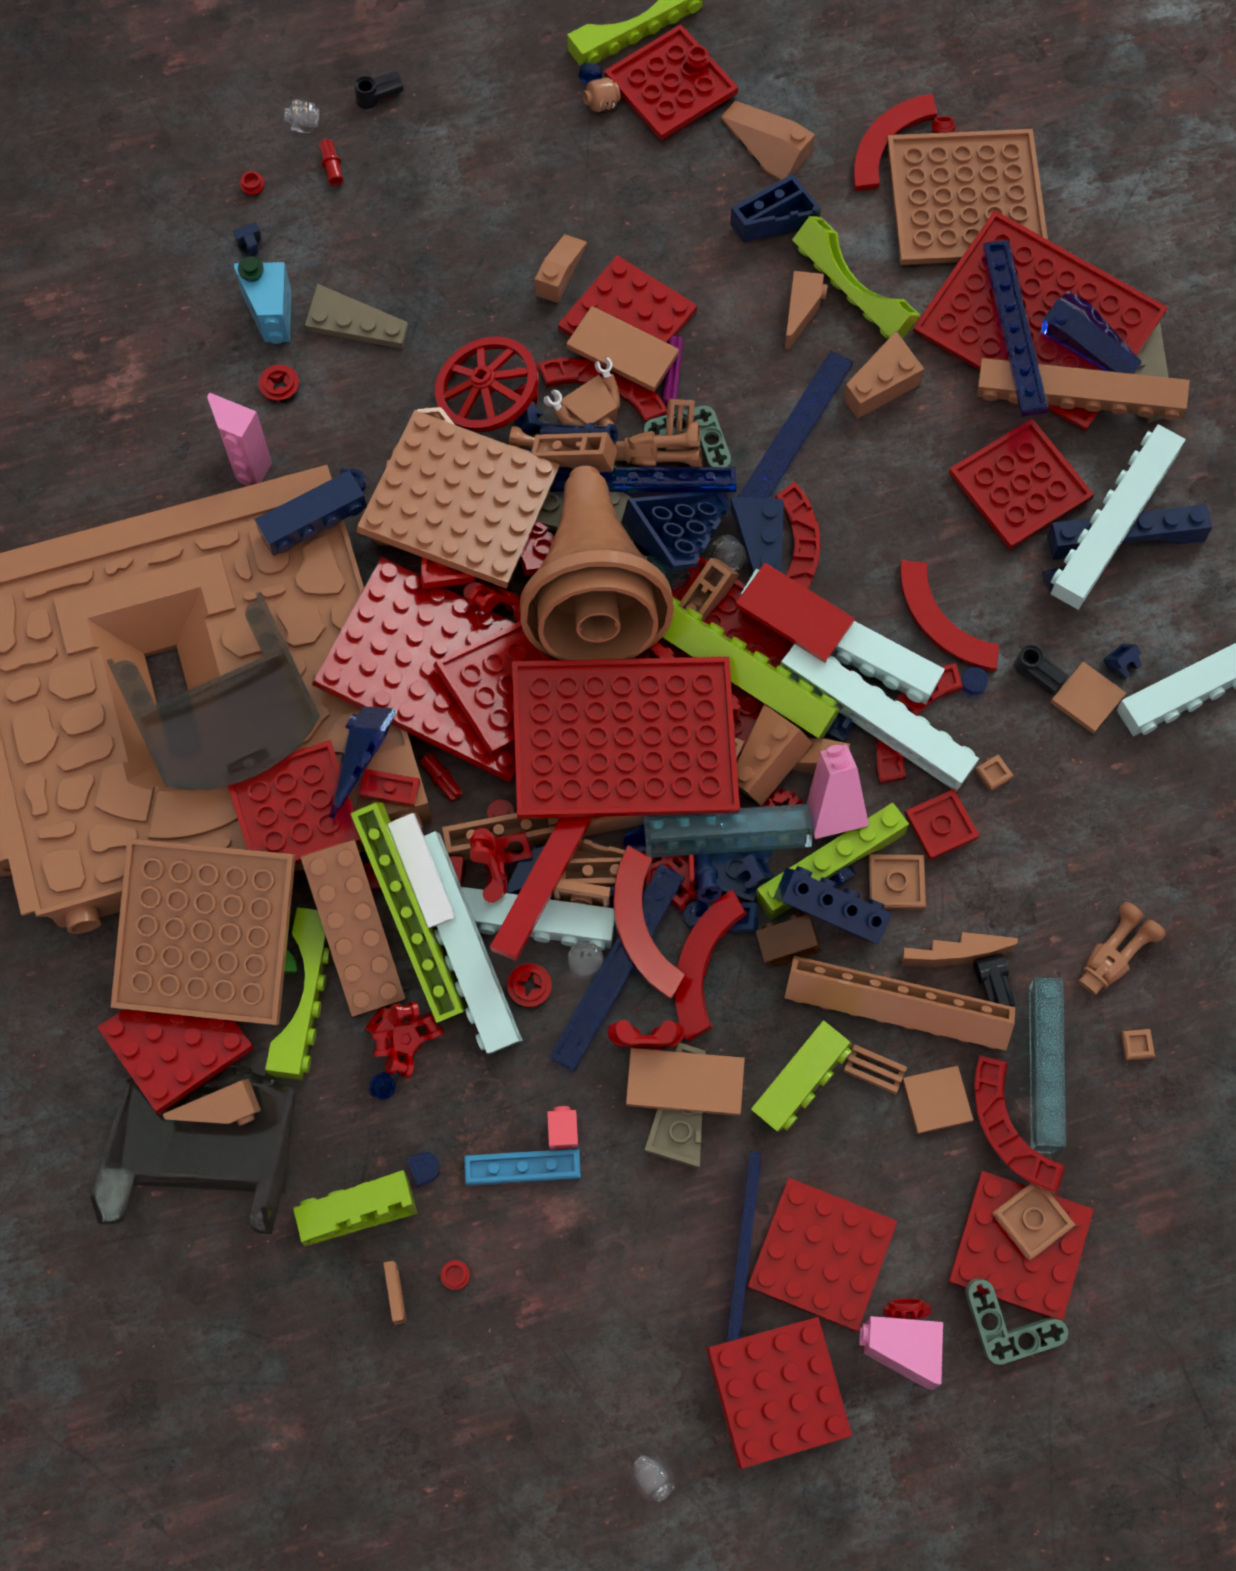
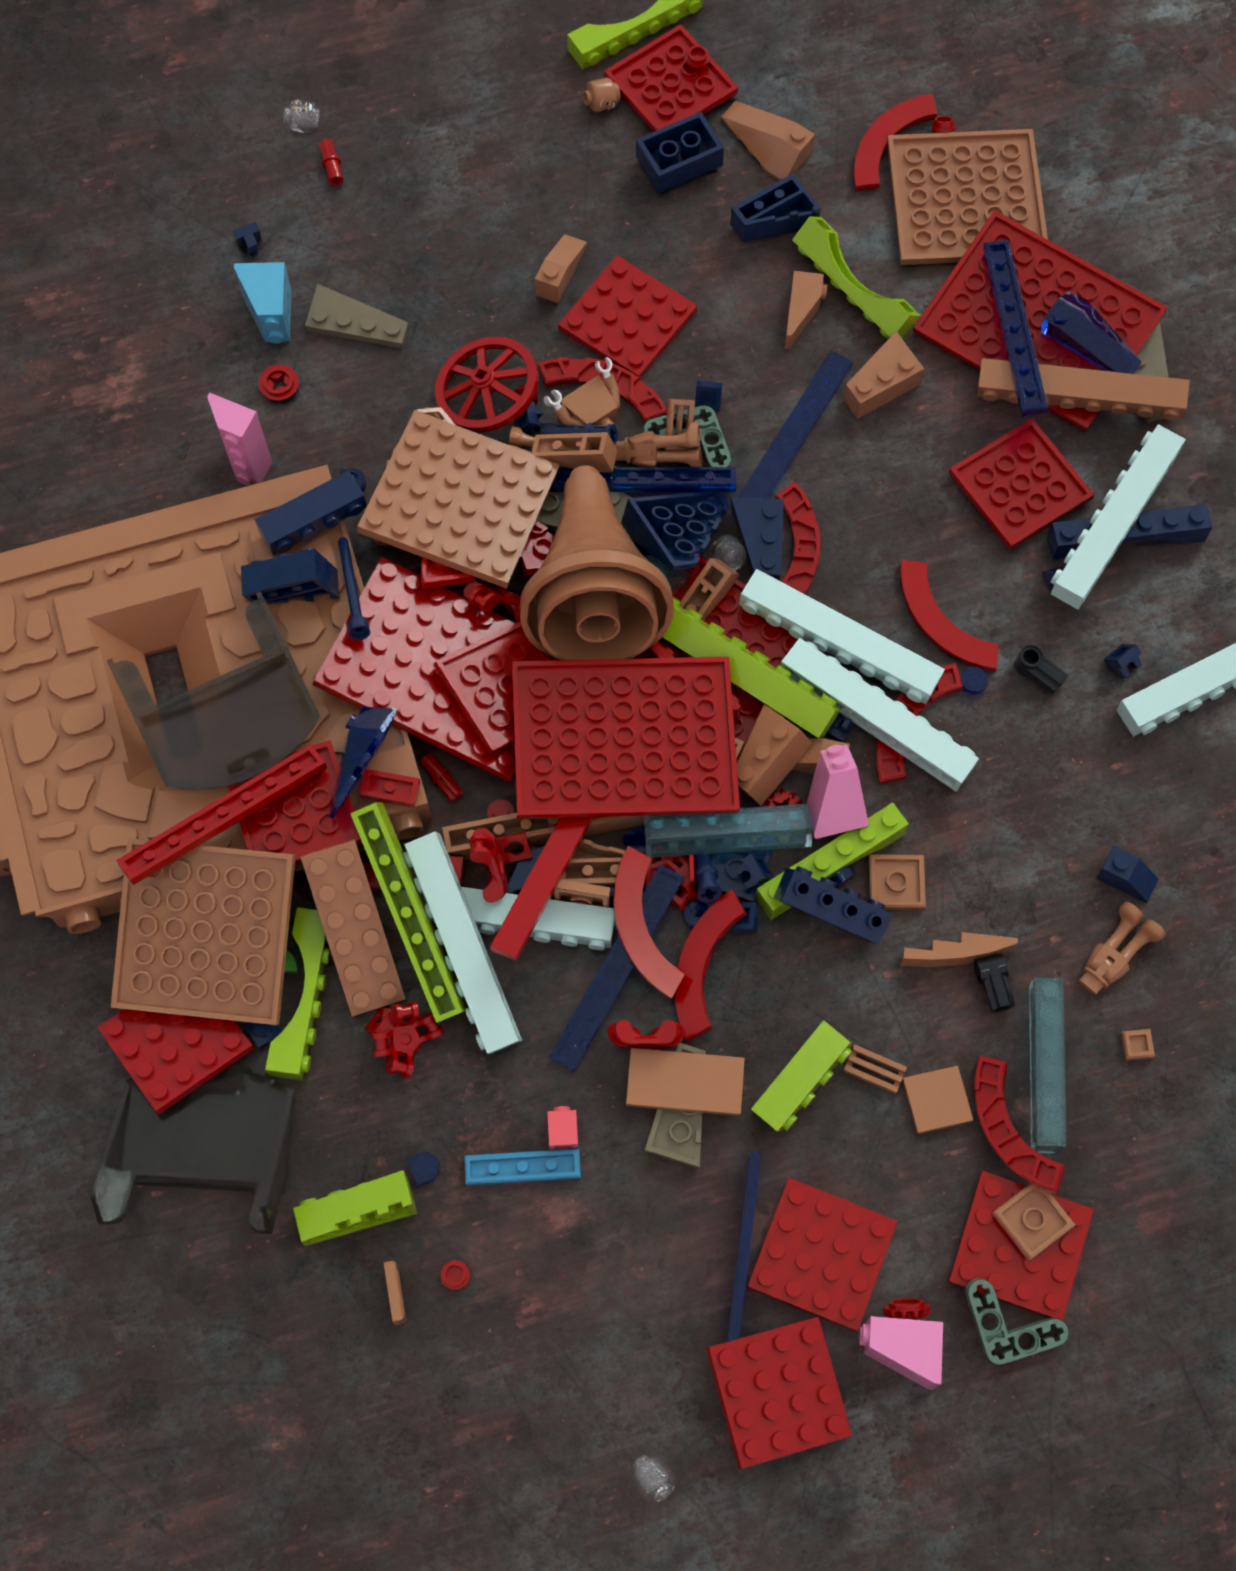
(221, 814): none -> red plate
(224, 1106): nougat slope -> none
(250, 269): dark green plate -> none
(252, 183): red plate -> none
(262, 1033): none -> dark blue plate
(290, 576): none -> dark blue wedge
(357, 626): none -> dark blue piece
(371, 89): black piece -> none
(382, 1086): clear blue plate -> none
(421, 870): white tile -> none
(521, 975): red gear -> none
(584, 969): clear head -> none
(590, 72): clear blue tile -> none
(631, 350): nougat tile -> none
(673, 373): magenta axle -> none
(679, 152): none -> dark blue brick
(708, 394): none -> dark blue tile
(788, 939): reddish brown brick -> none
(795, 612): red tile -> none
(900, 1003): nougat brick -> none
(941, 824): red plate -> none
(994, 773): nougat tile -> none
(1088, 697): nougat tile -> none
(1128, 874): none -> dark blue slope

